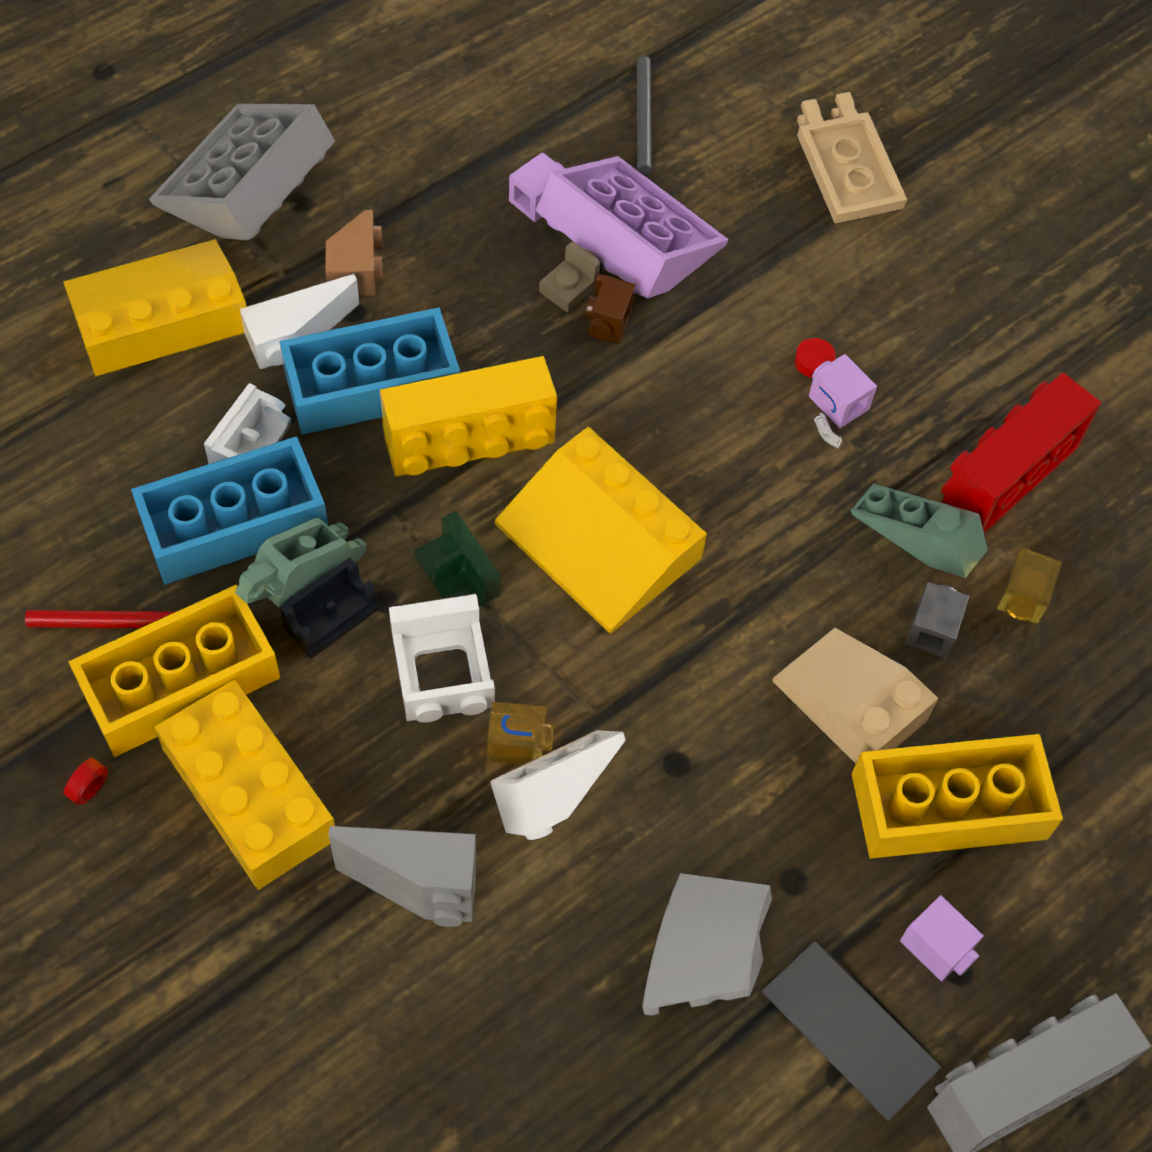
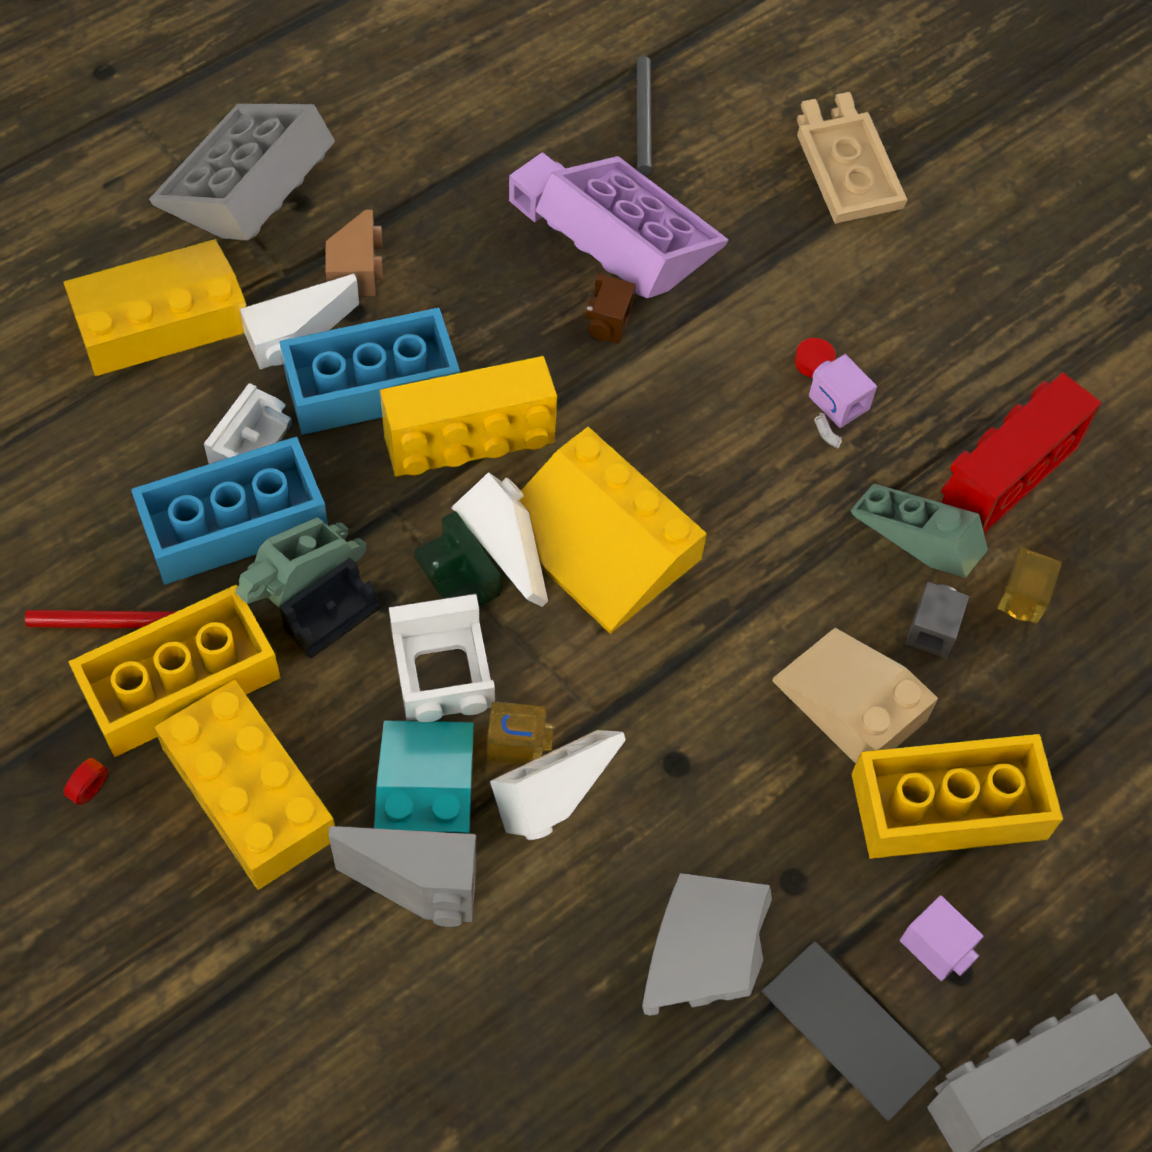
(425, 777): none -> teal slope
(506, 532): none -> white slope
(572, 278): dark tan bracket -> none

